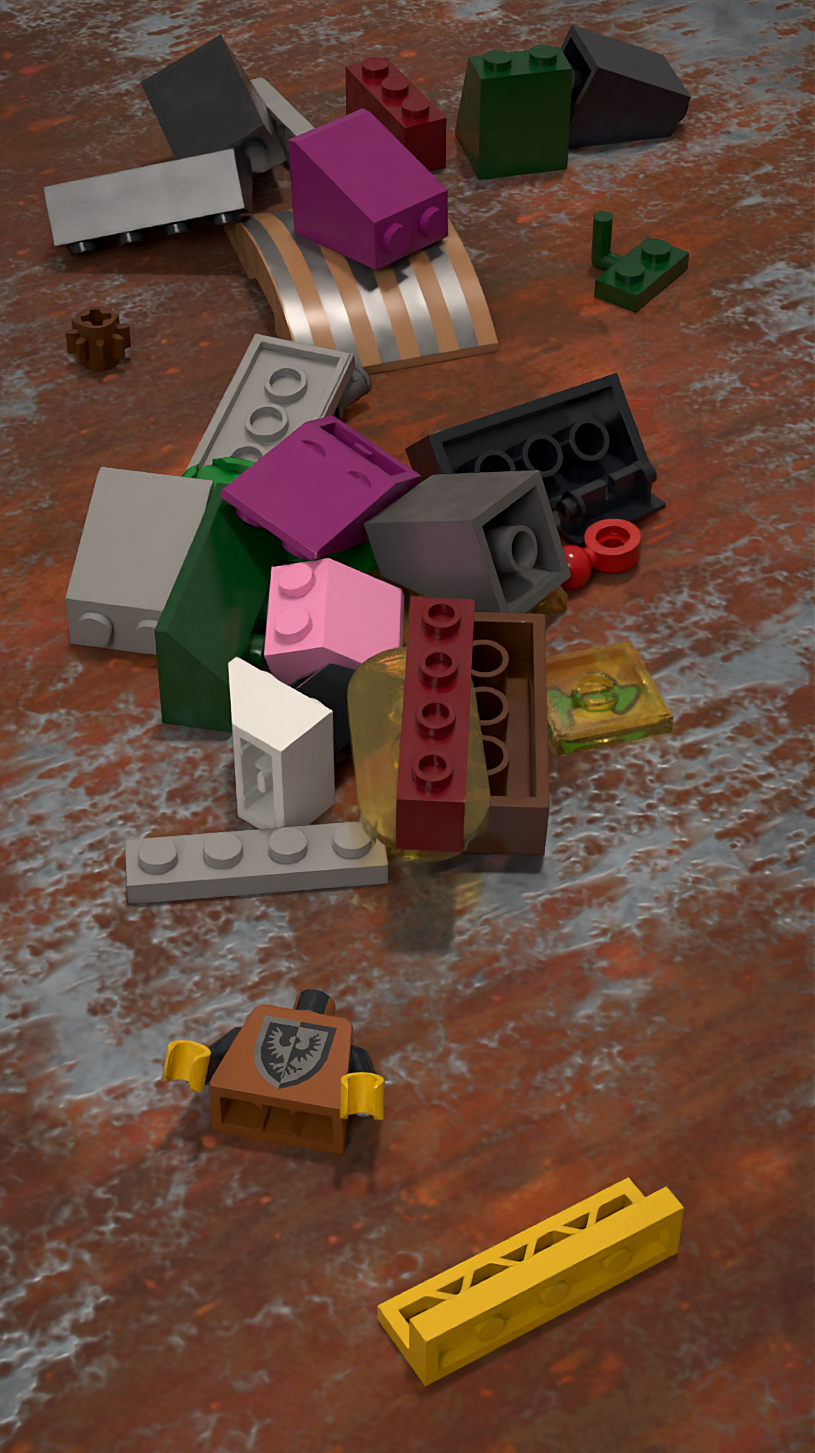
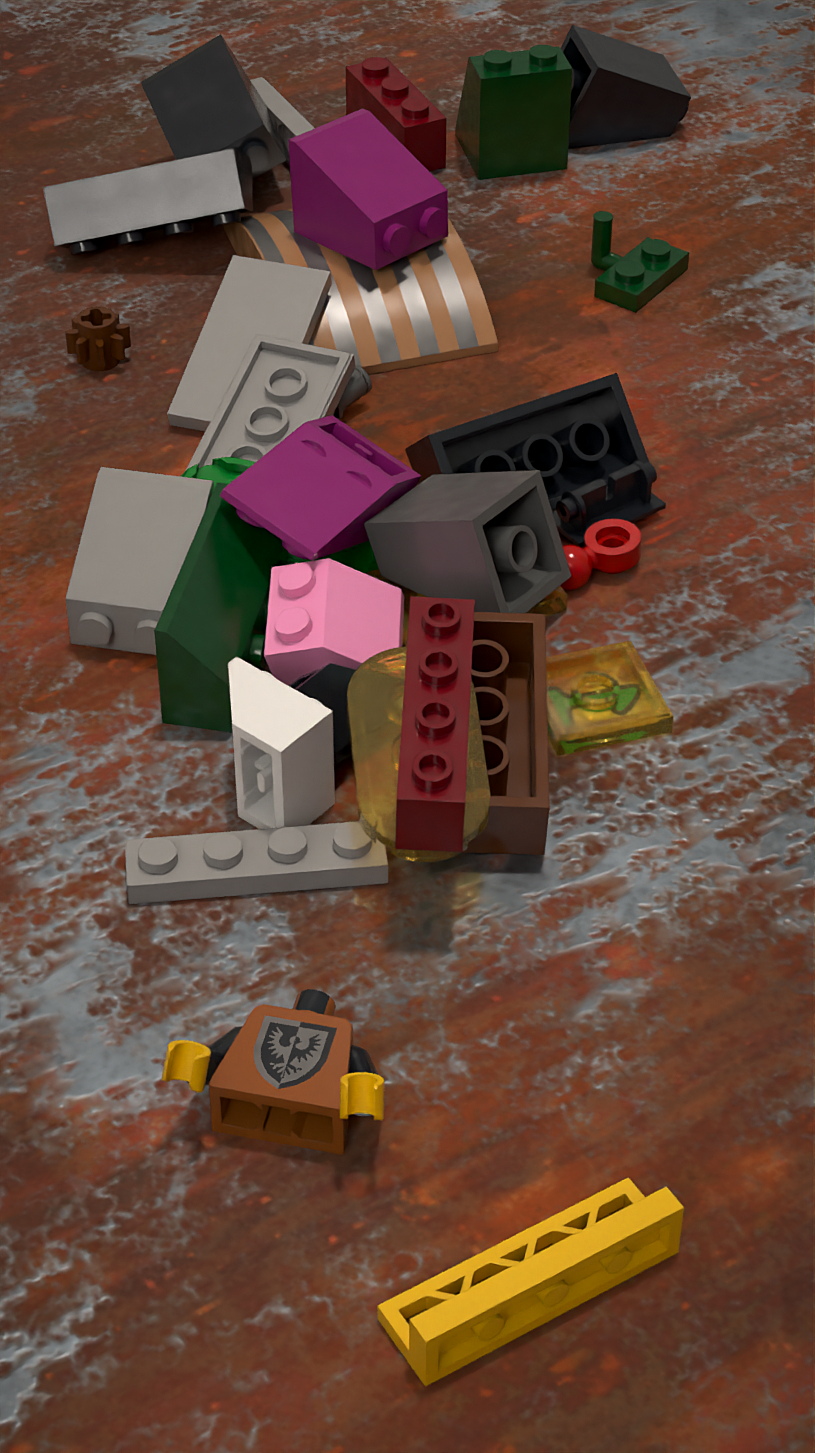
(251, 300): none -> light grey tile

